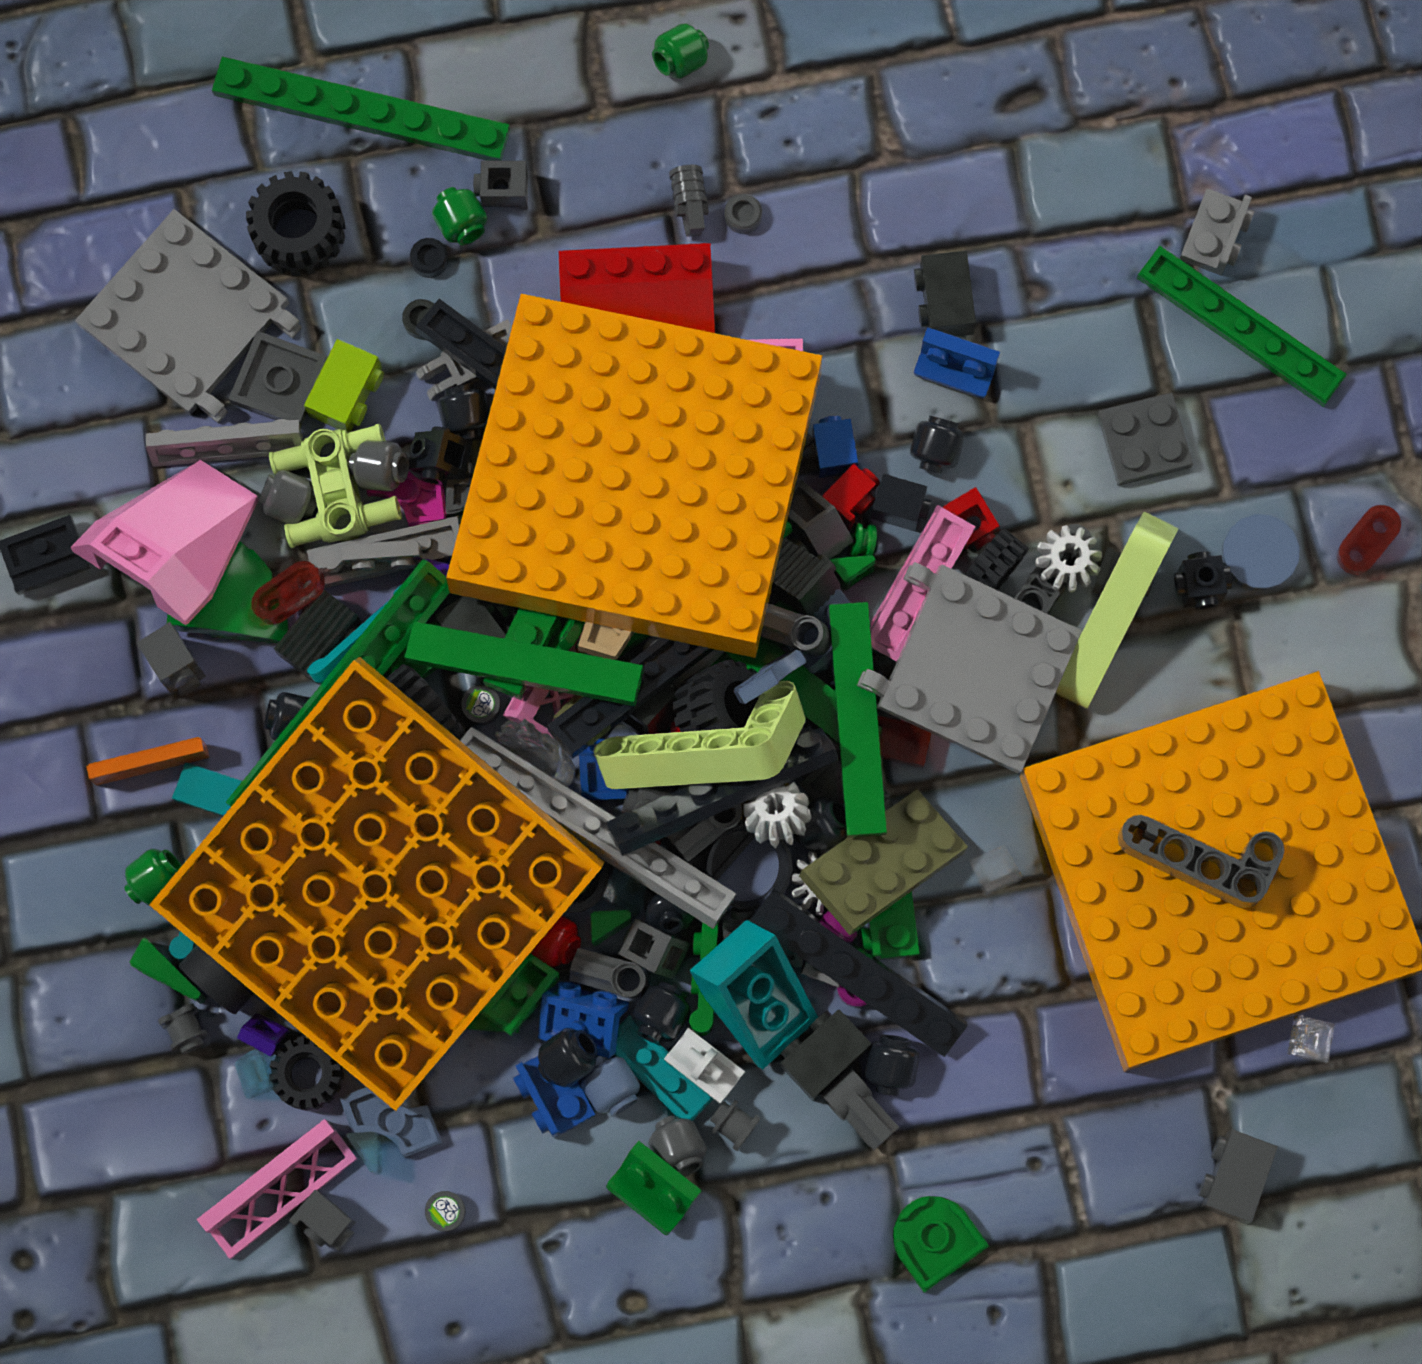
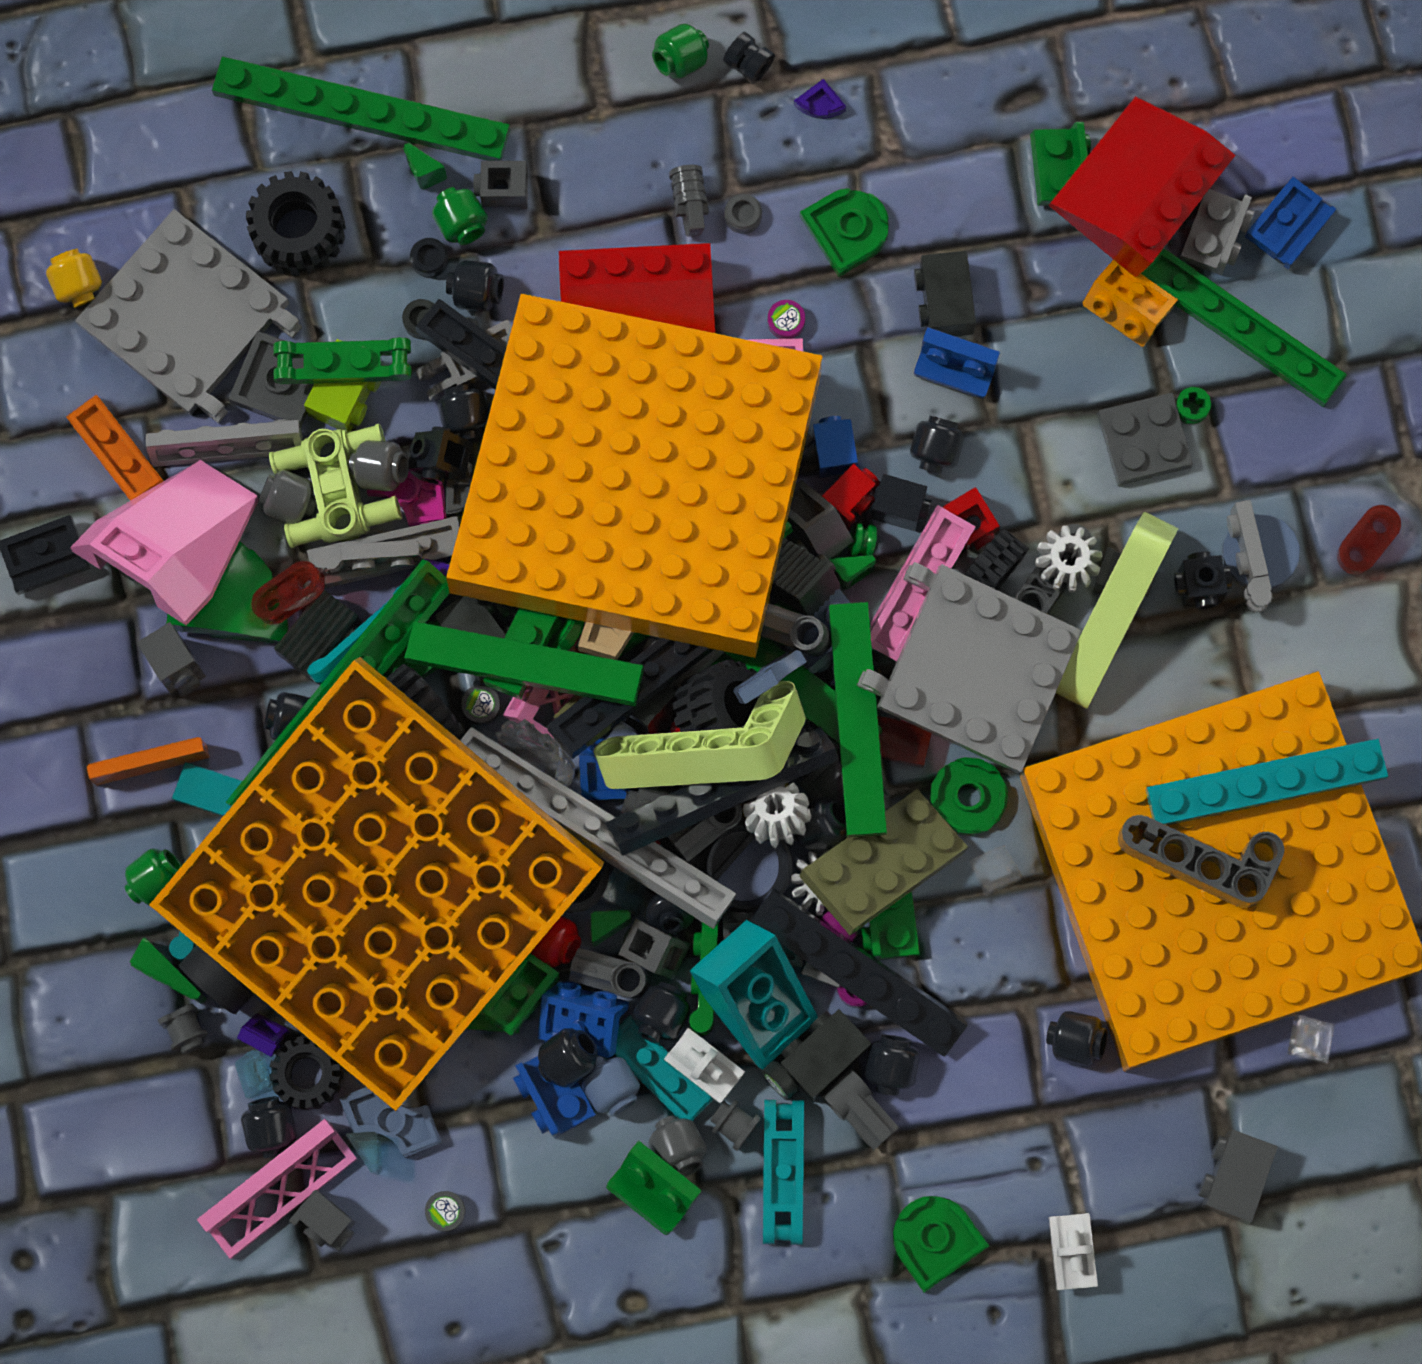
(73, 277): none -> yellow head
(114, 448): none -> orange tile
(268, 1126): none -> black head
(342, 361): none -> green plate
(424, 168): none -> green slope
(475, 286): none -> black head
(749, 57): none -> black wheel
(780, 1080): none -> pearl dark grey tile
(783, 1172): none -> teal plate
(786, 319): none -> tile
(820, 102): none -> dark purple tile
(847, 227): none -> green tile
(982, 777): none -> green tile
(1056, 158): none -> green bracket
(1073, 1251): none -> white hips
(1077, 1038): none -> black head
(1129, 302): none -> light orange bracket
(1141, 183): none -> red slope
(1201, 397): none -> green bush
(1251, 558): none -> light grey hinge
(1267, 782): none -> teal plate
(1290, 222): none -> blue plate

